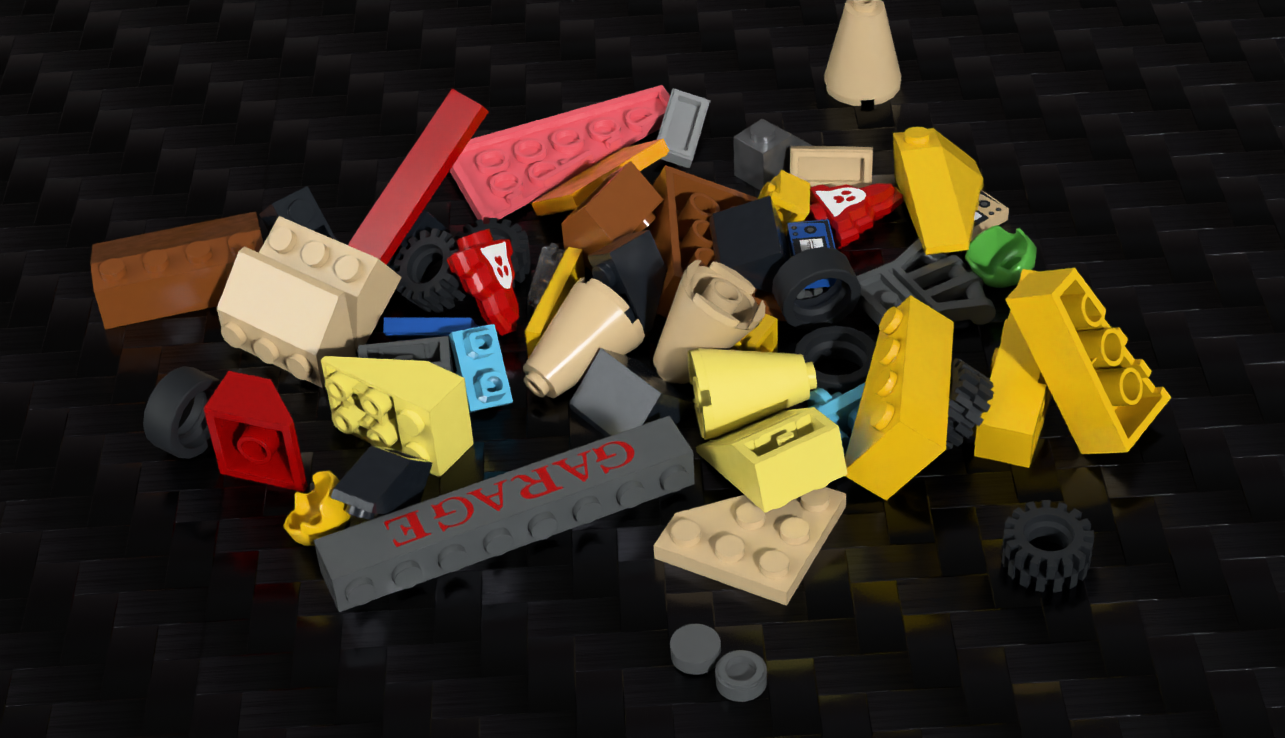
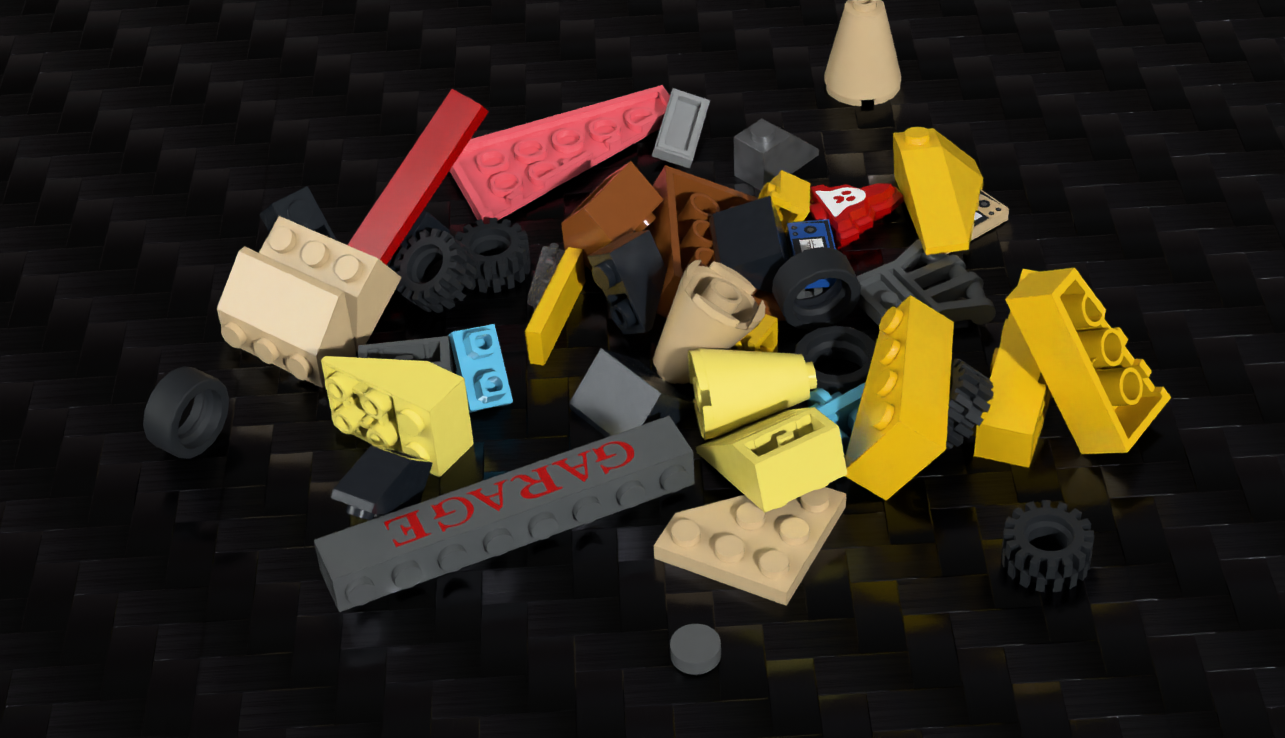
(169, 269): dark orange slope -> none
(254, 432): red slope -> none
(316, 511): yellow hair -> none
(419, 328): blue tile -> none
(488, 276): red rock -> none
(577, 189): light orange tile -> none
(585, 323): tan cone -> none
(741, 675): dark grey tile -> none
(832, 165): tan tile -> none
(1001, 256): bright green hair -> none

